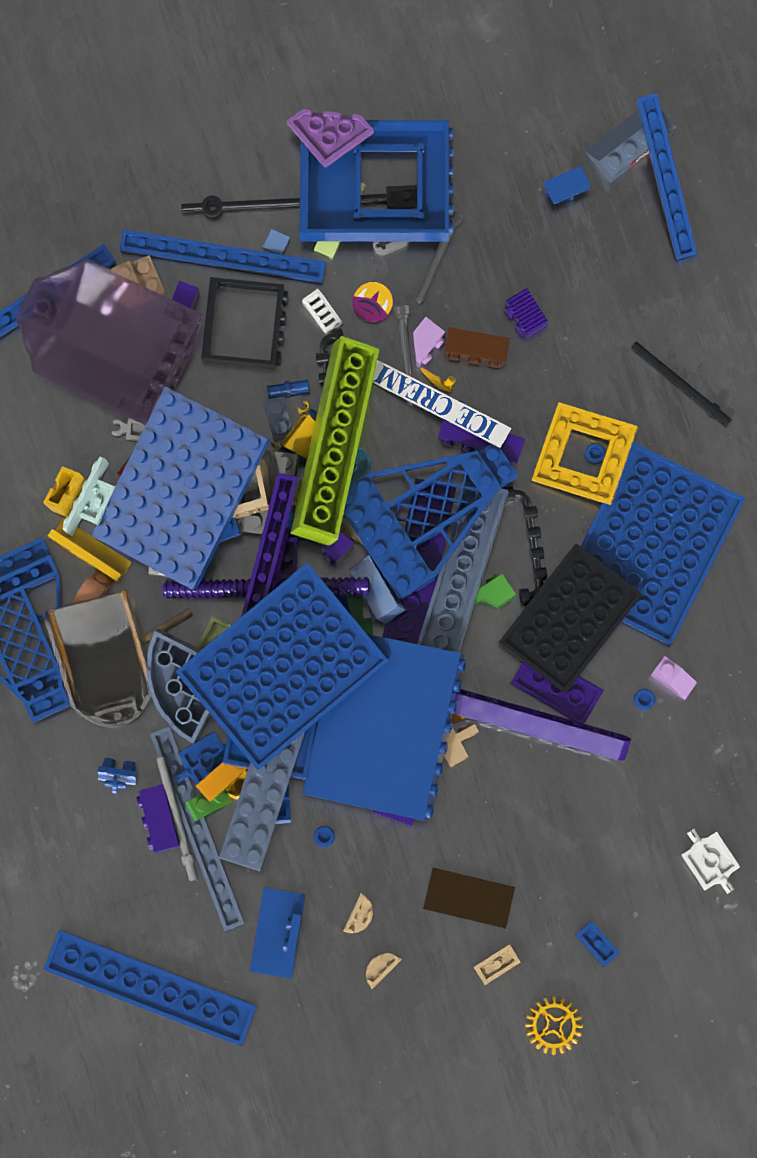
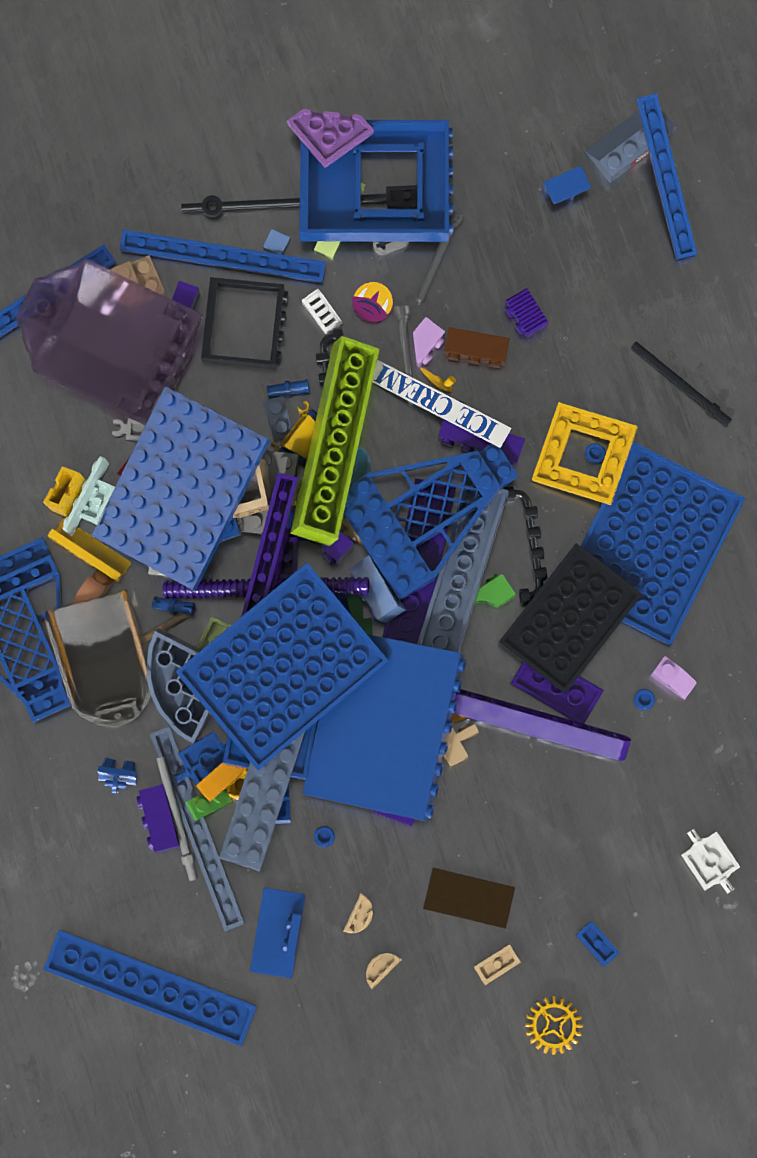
(173, 606): none -> blue pin

